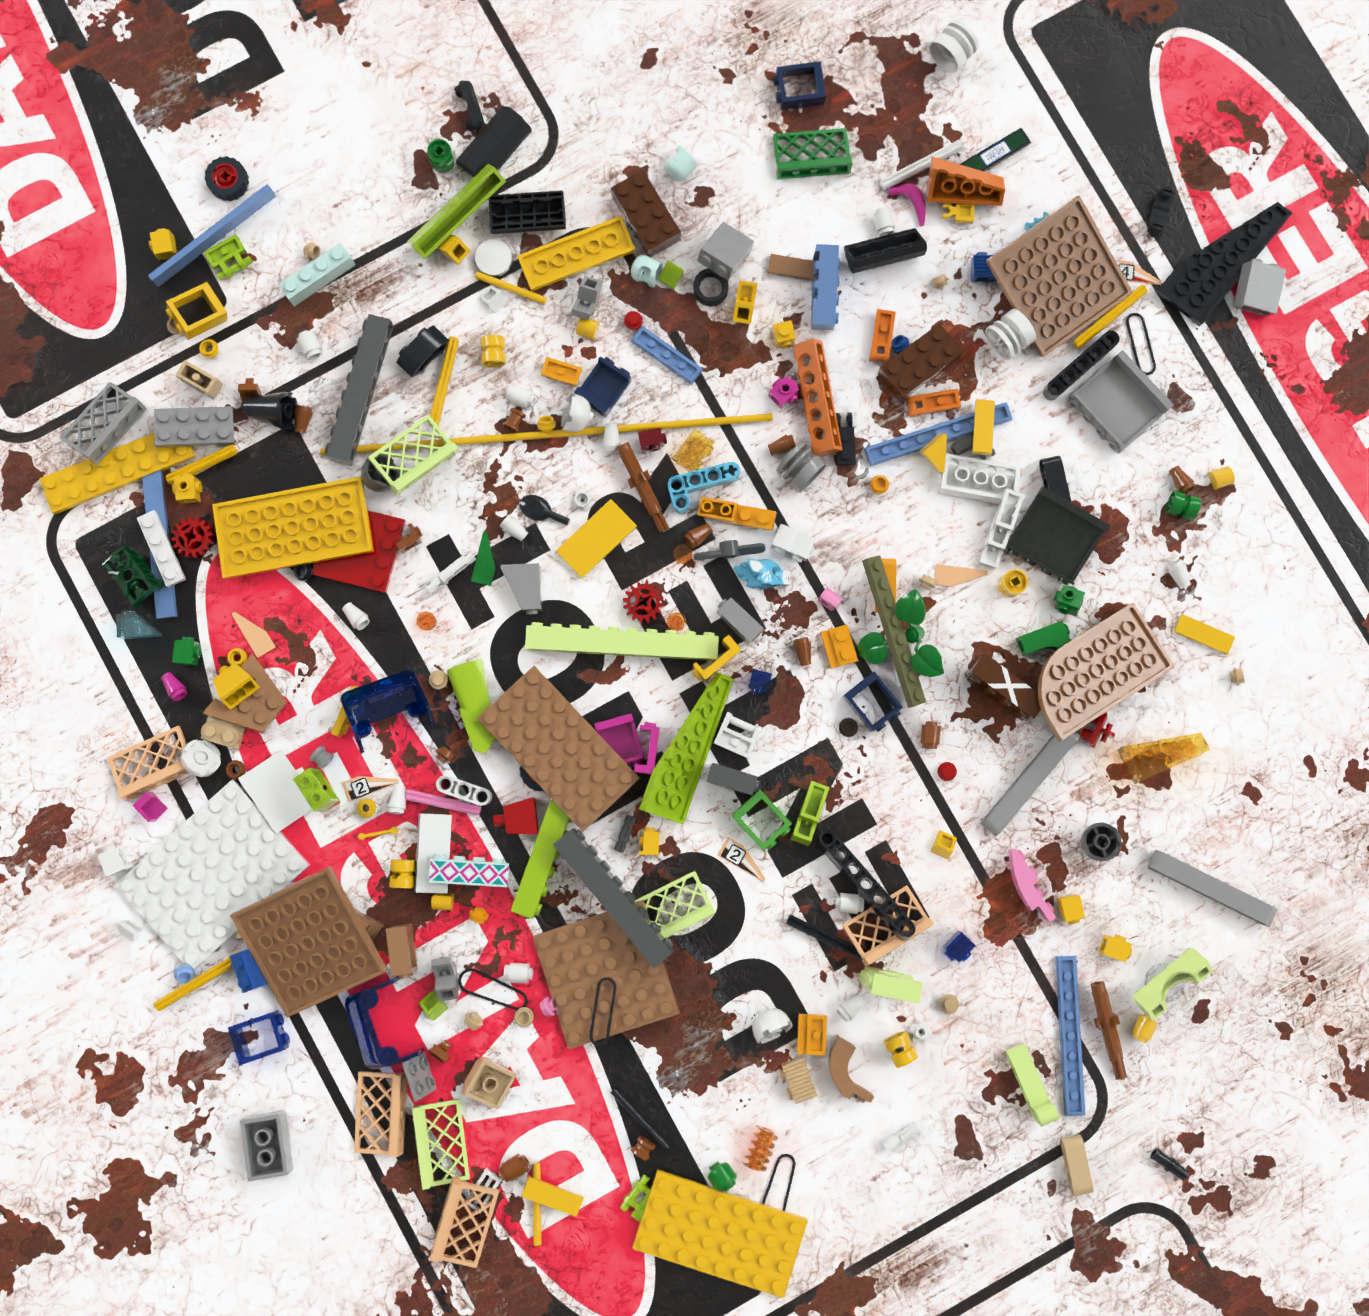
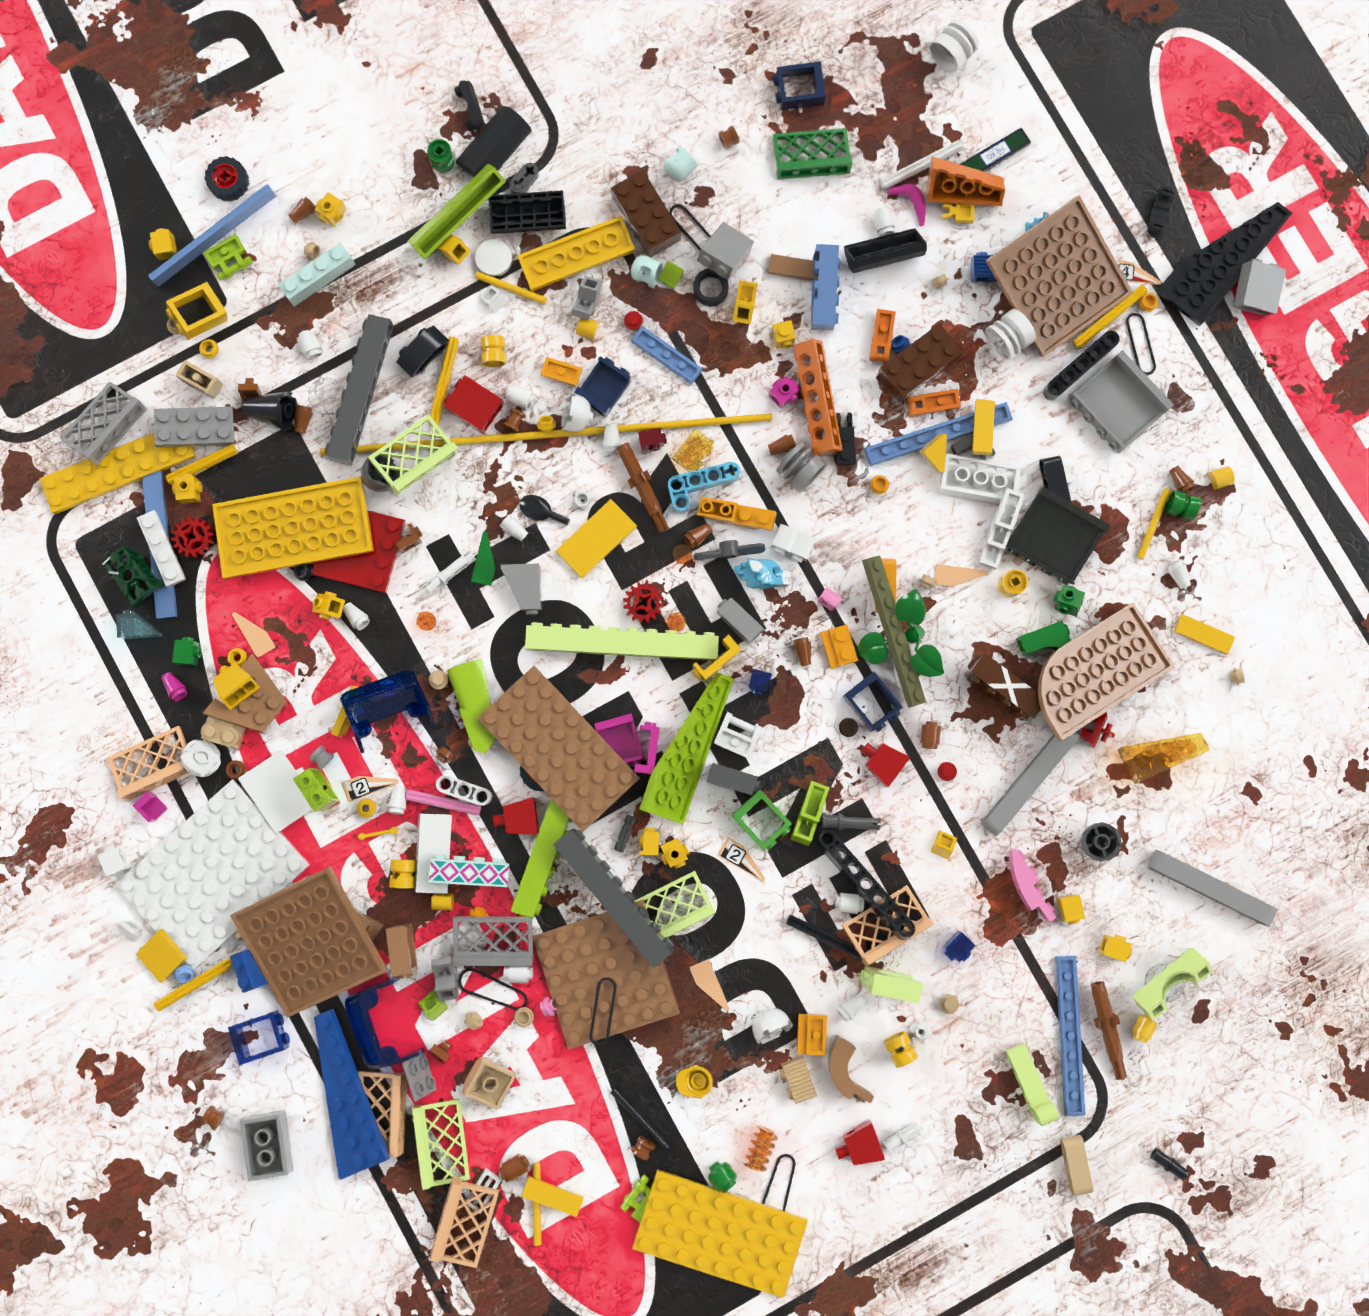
(161, 955): none -> yellow tile
(212, 1117): none -> dark orange wheel
(302, 210): none -> dark orange cone
(328, 605): none -> yellow brick
(330, 209): none -> yellow brick
(352, 1121): none -> blue wing
(473, 404): none -> red brick
(493, 957): none -> light grey fence
(521, 176): none -> dark grey beam
(674, 845): none -> yellow brick
(679, 205): none -> black piece
(694, 1082): none -> yellow hat
(707, 981): none -> light nougat sticker
(728, 137): none -> dark orange wheel
(840, 822): none -> dark grey pin
(861, 1145): none -> red torso
(884, 762): none -> red torso
(1148, 302): none -> light orange plate
(1153, 524): none -> yellow bar

